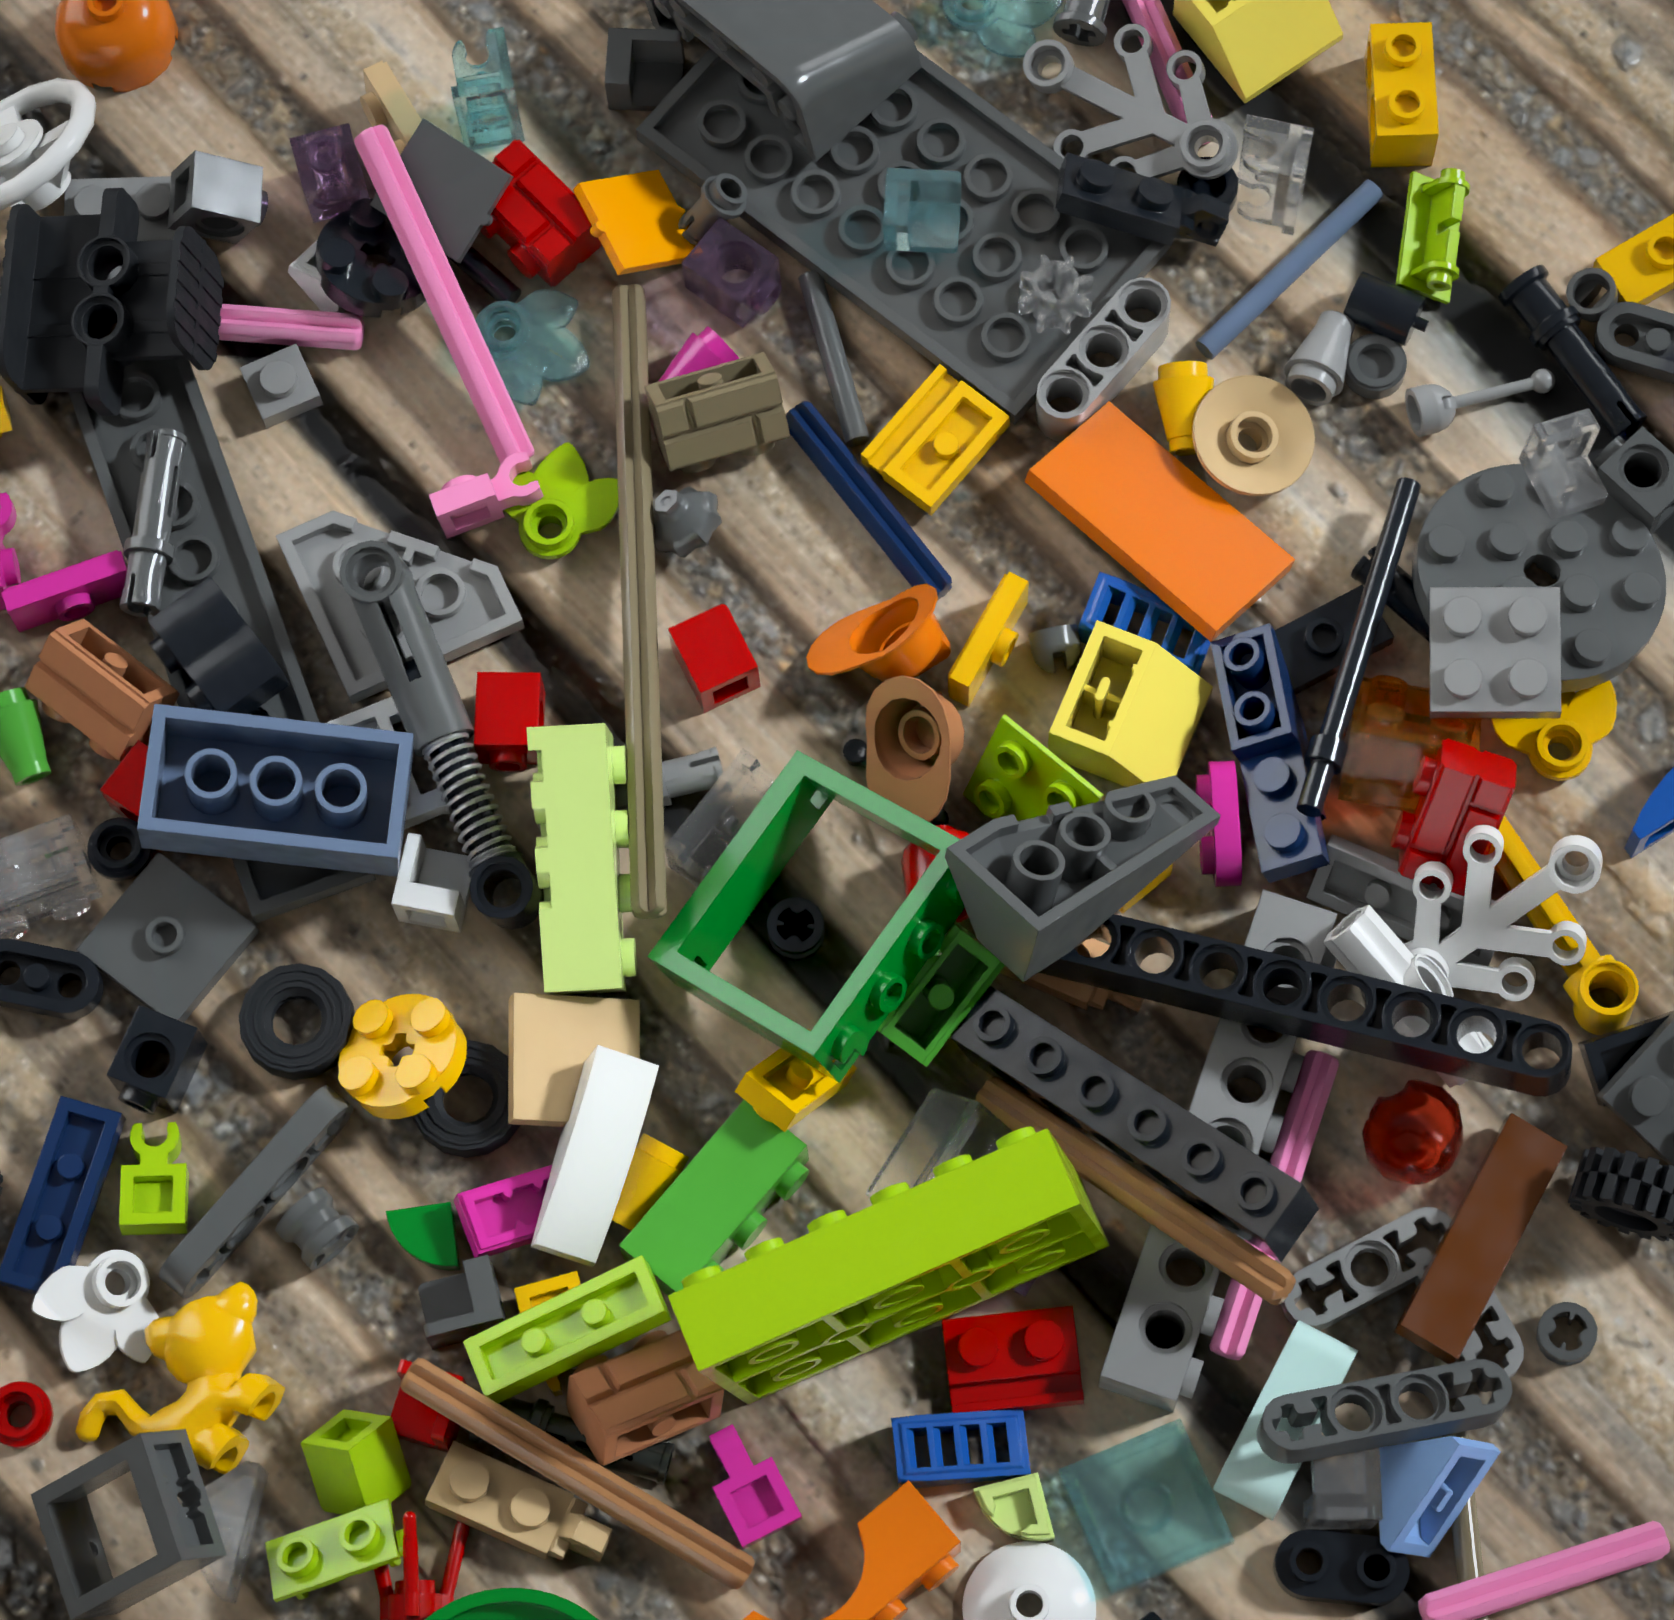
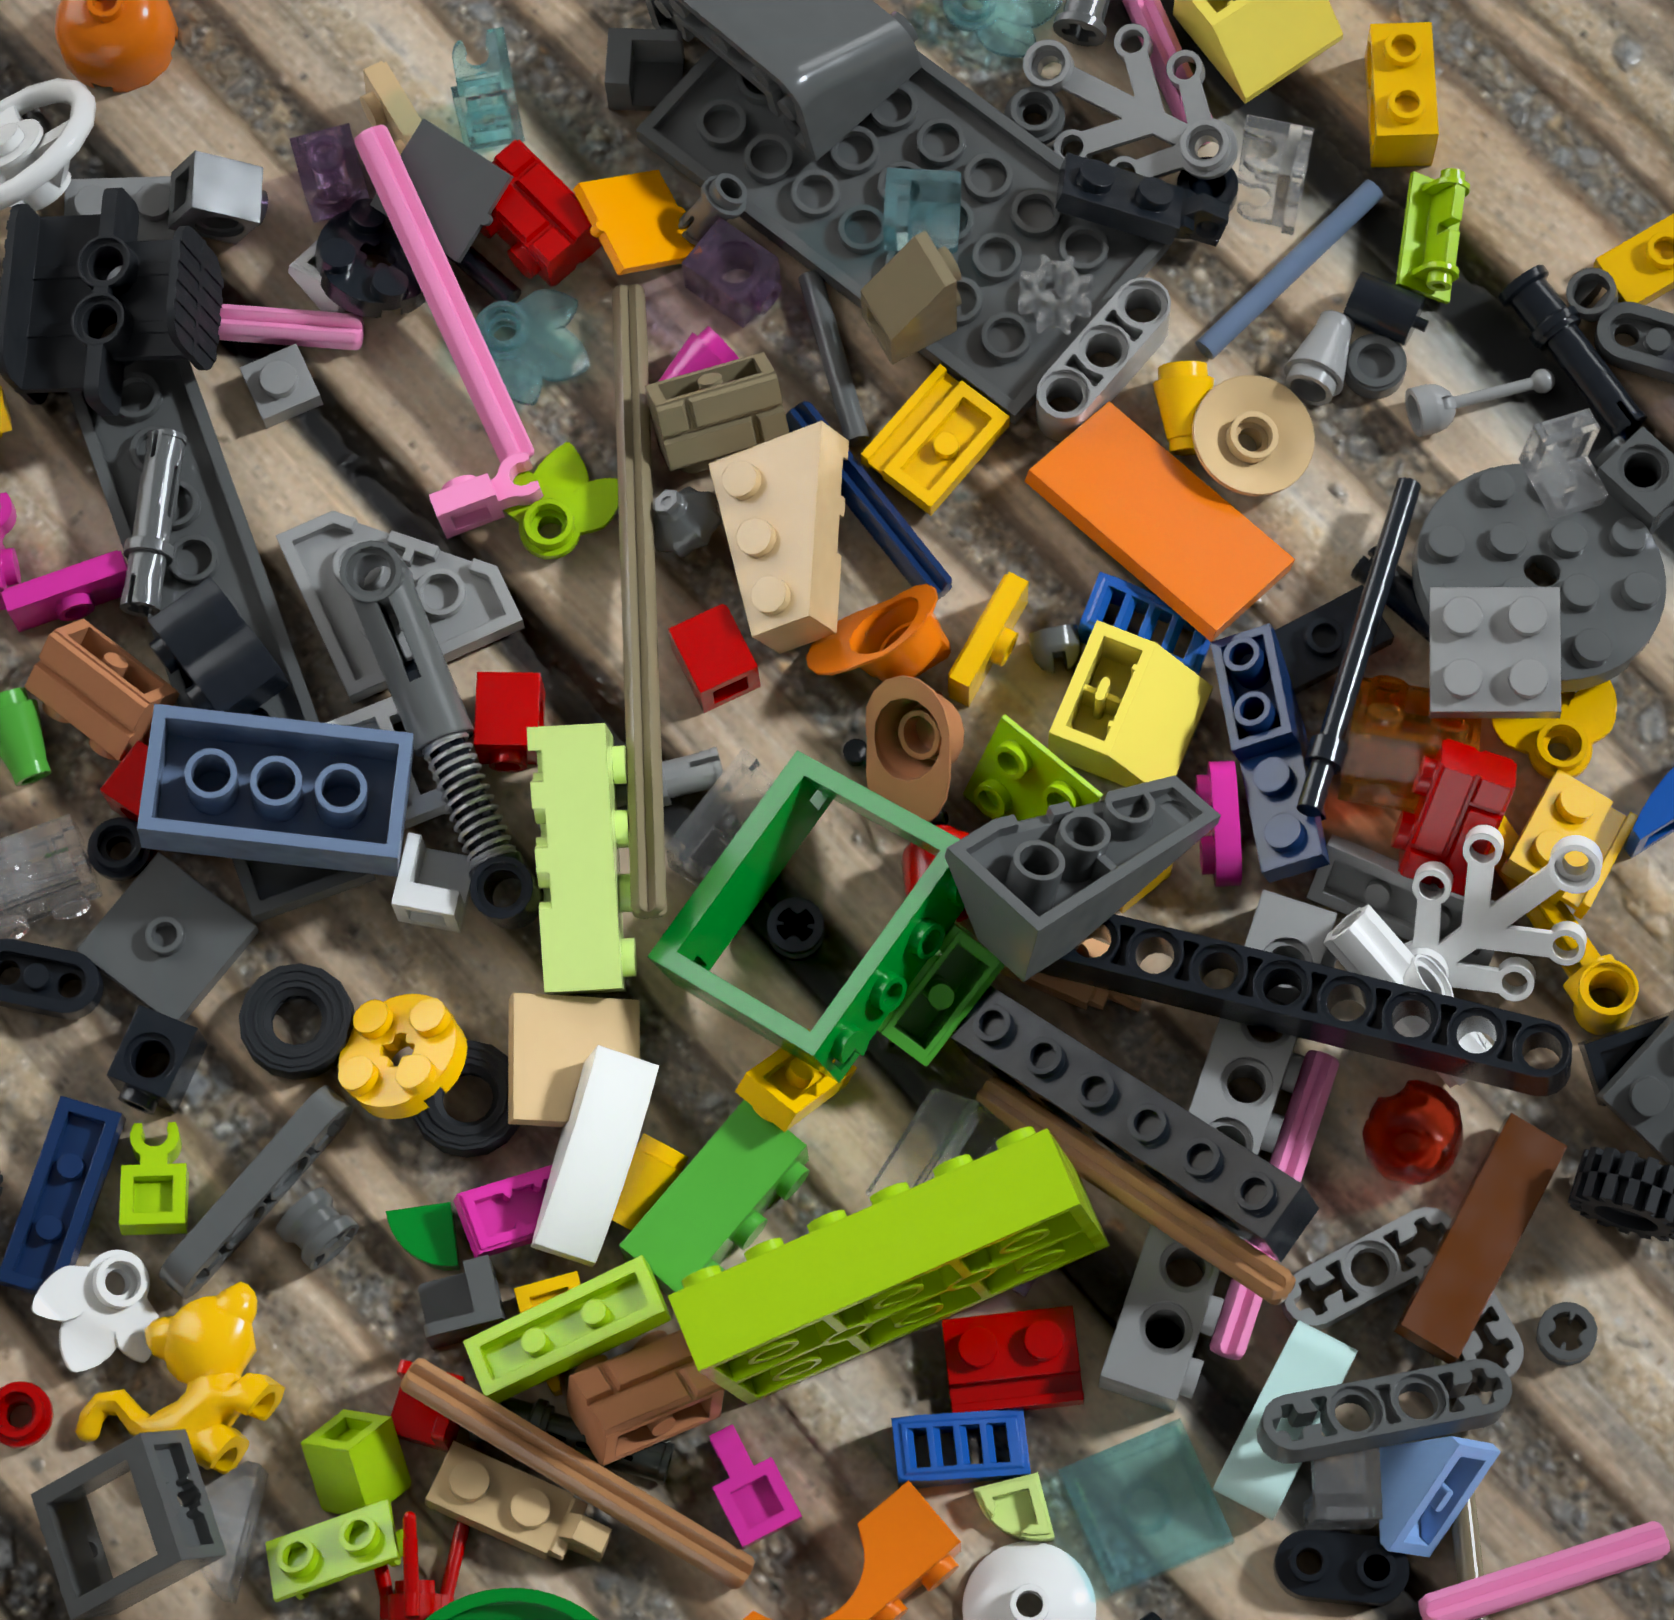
(783, 531): none -> tan wedge
(913, 298): none -> dark tan slope
(1039, 101): none -> dark grey plate
(1566, 810): none -> yellow plate

